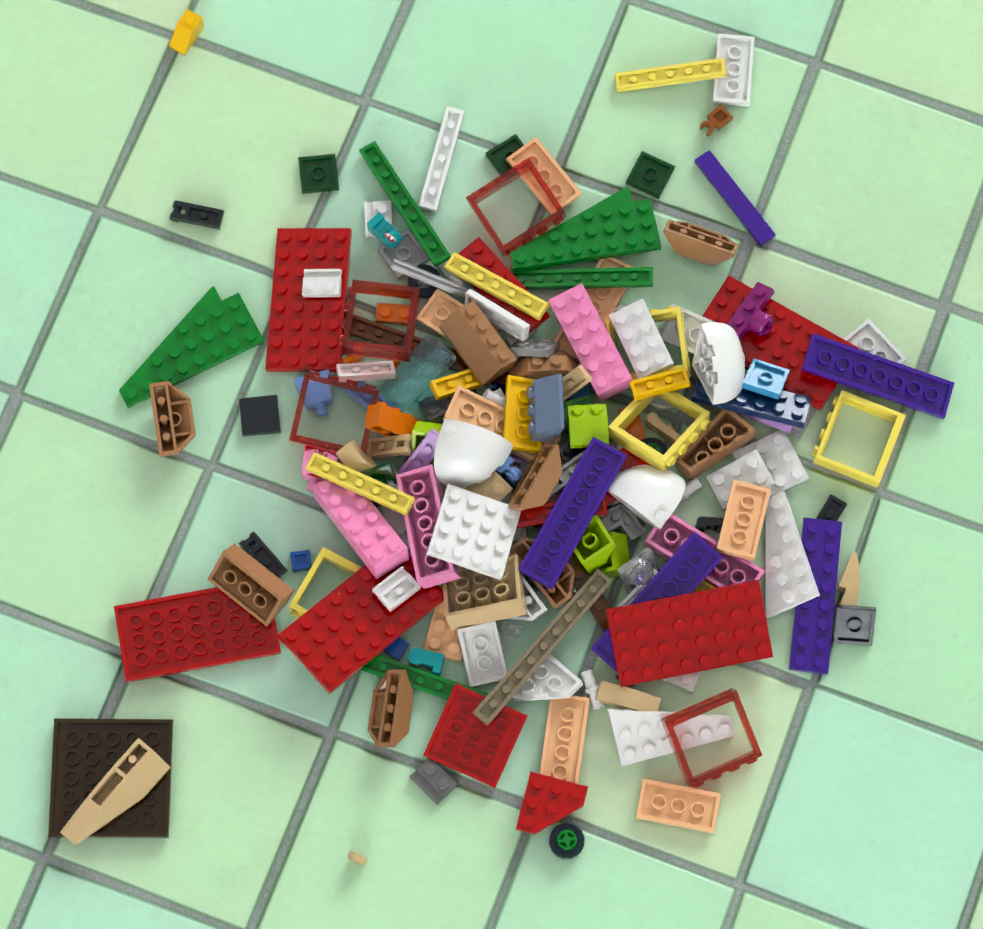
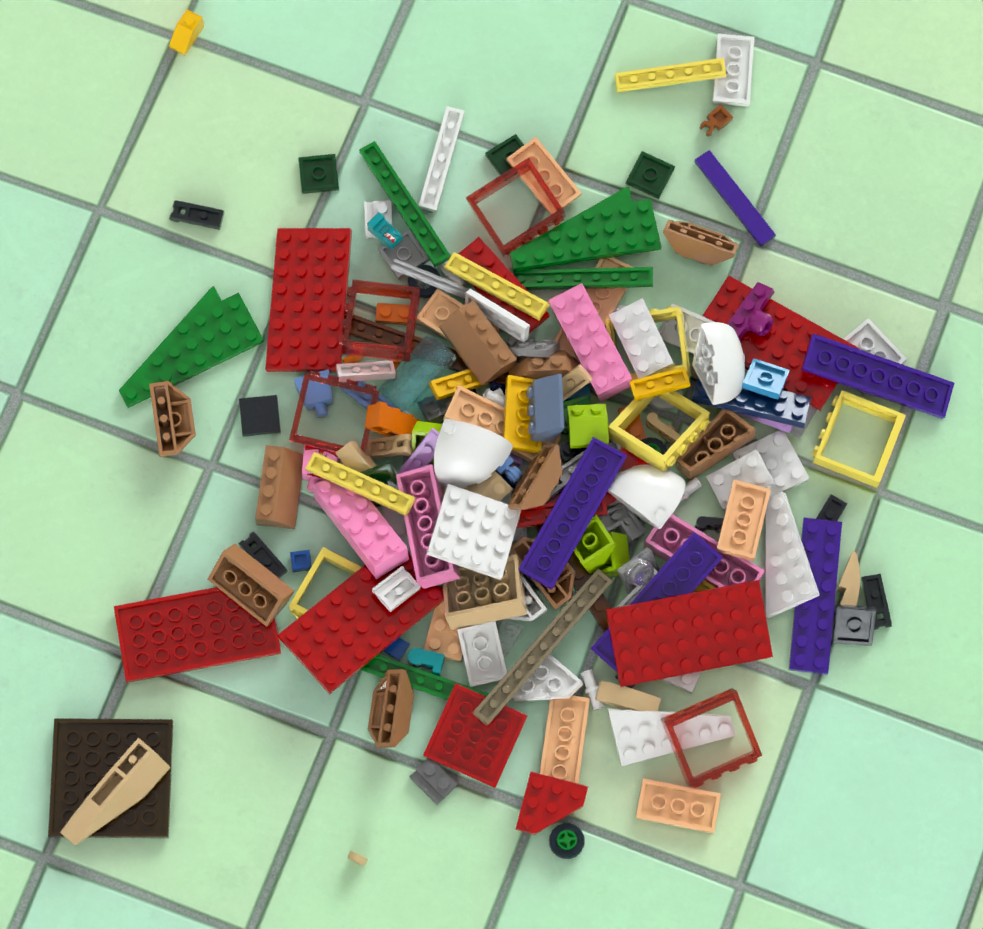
(279, 488): none -> medium nougat slope
(322, 283): white plate -> none
(876, 597): none -> black plate

